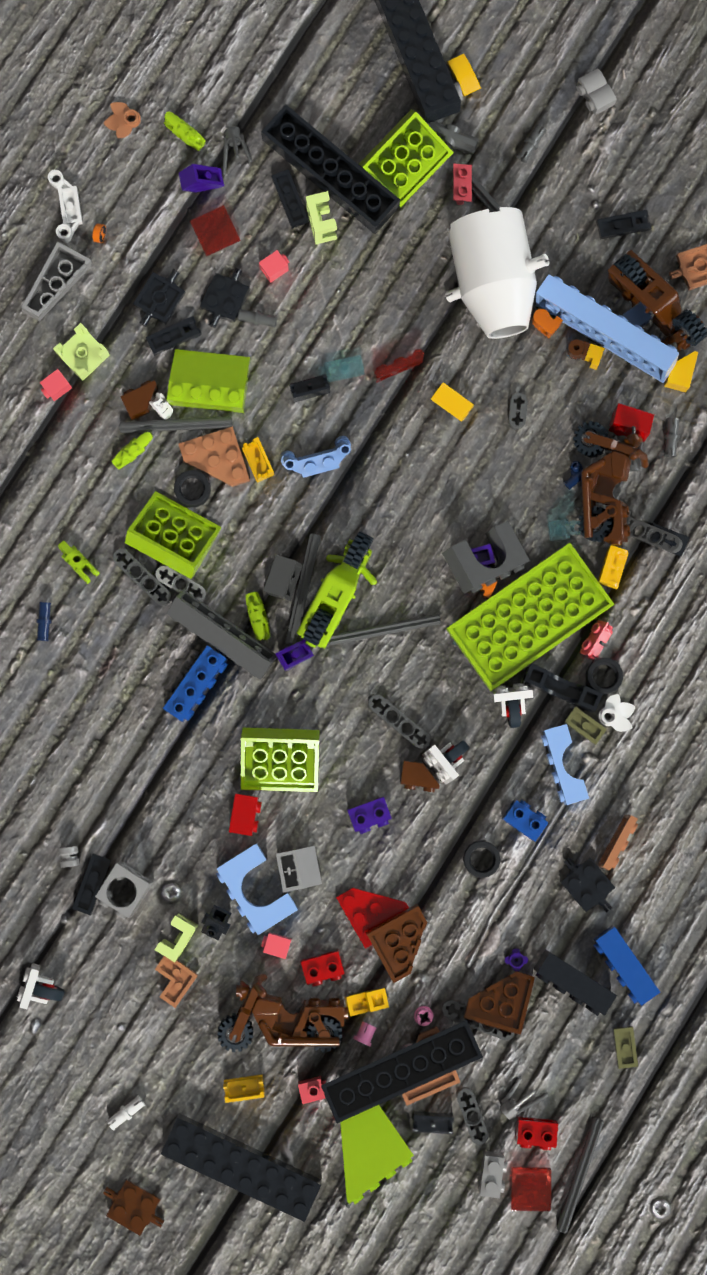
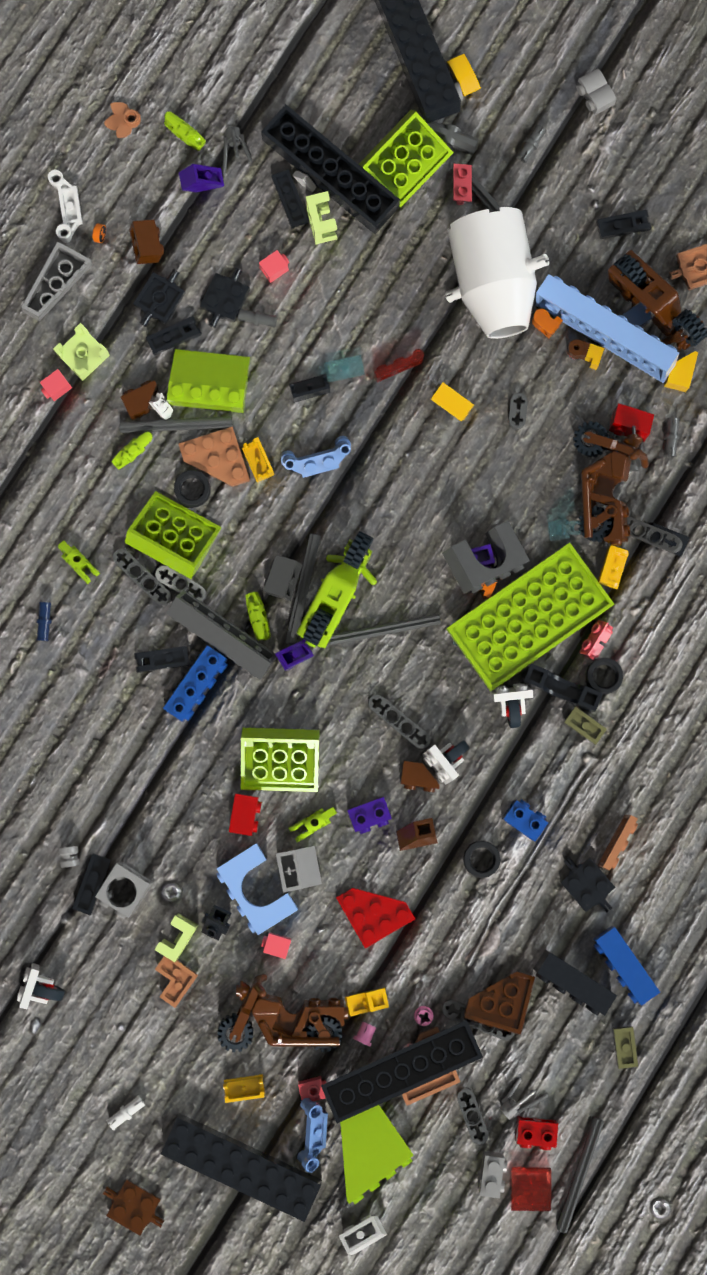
(146, 241): none -> reddish brown brick
(162, 659): none -> black plate
(215, 230): clear red slope -> none
(304, 180): none -> white tile
(315, 1134): none -> medium blue plate
(322, 818): none -> lime hinge
(322, 968): red brick -> none
(362, 1235): none -> white brick
(399, 941): reddish brown plate -> none
(417, 834): none -> reddish brown slope
(433, 1122): black hinge -> none
(511, 960): dark purple plate -> none
(571, 789): light blue arch -> none
(576, 469): dark blue arm -> none
(619, 713): white plate -> none

